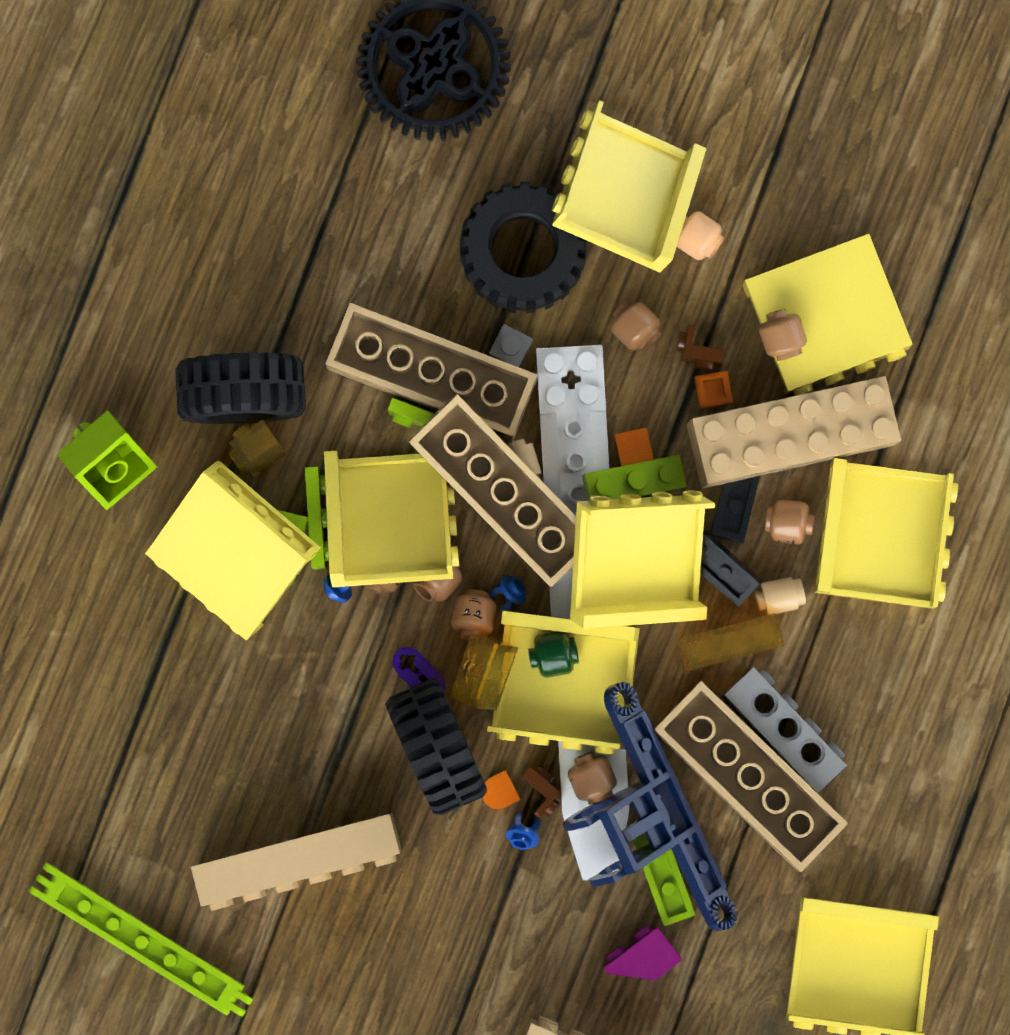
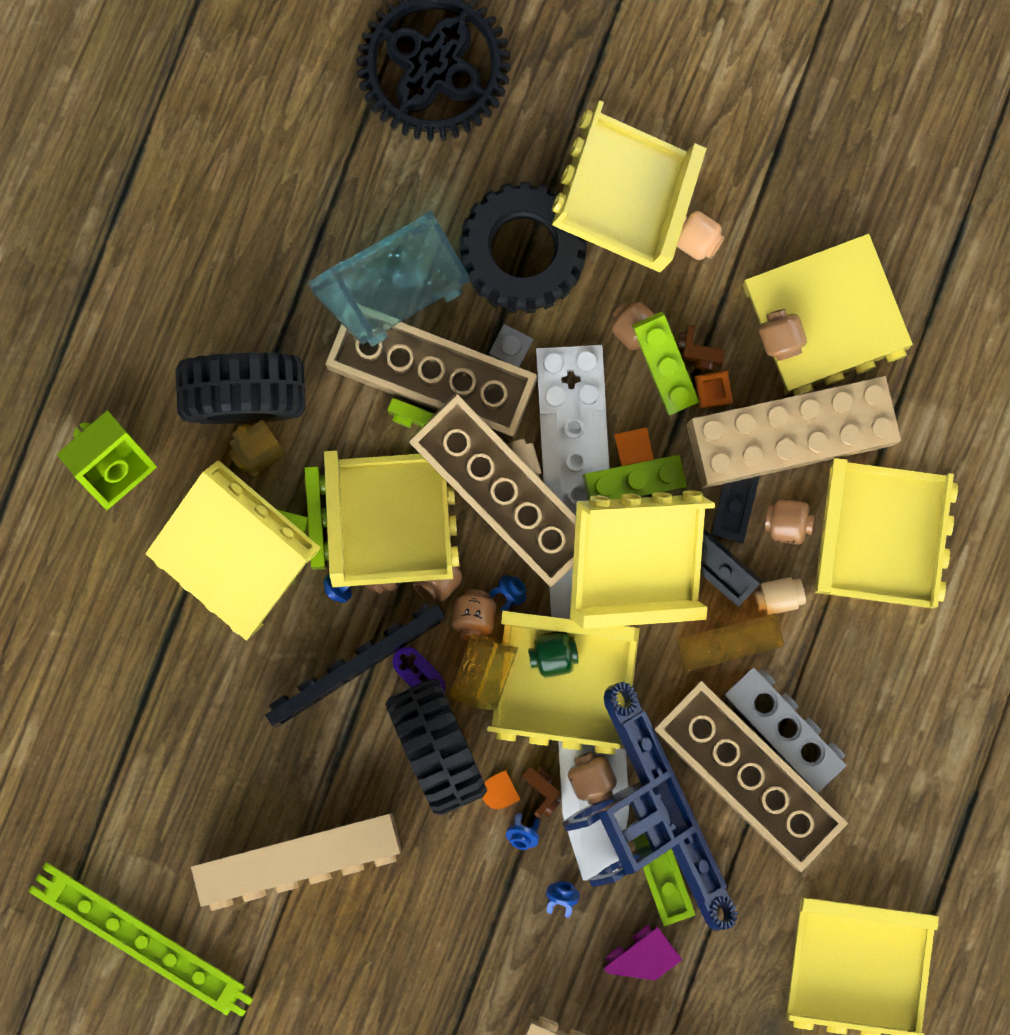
(344, 672): none -> black plate
(392, 280): none -> clear light blue windscreen
(562, 894): none -> blue plate
(665, 363): none -> lime plate

